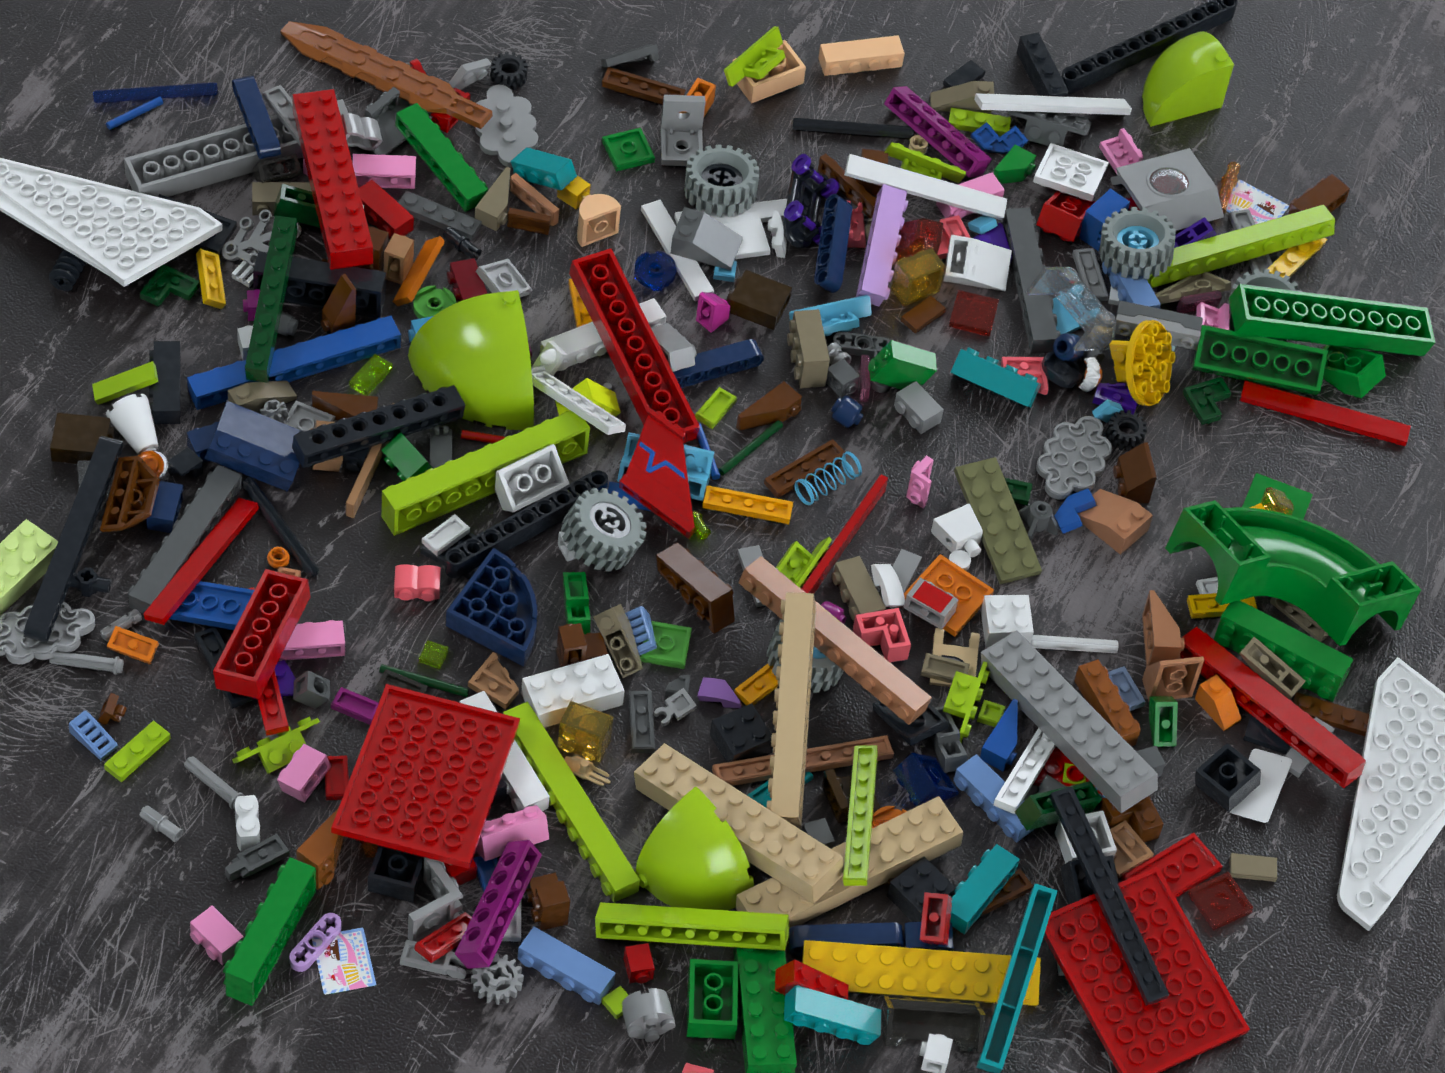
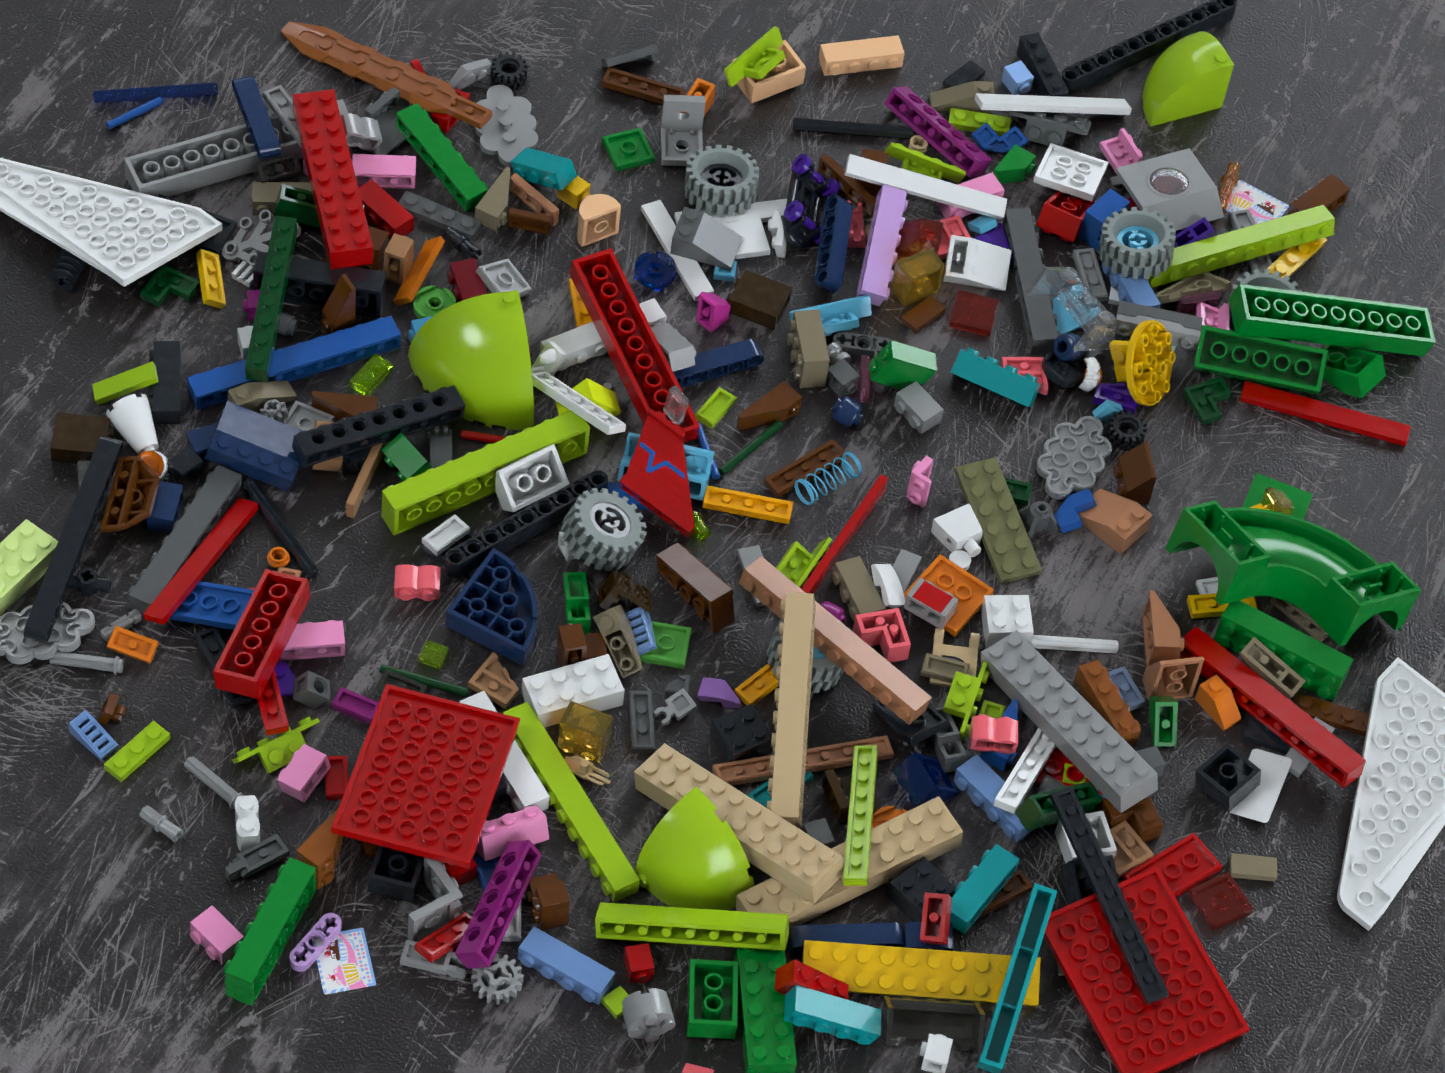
(621, 583): none -> dark brown bracket
(676, 405): none -> clear tile
(994, 734): none -> coral brick
(1017, 78): none -> light blue brick

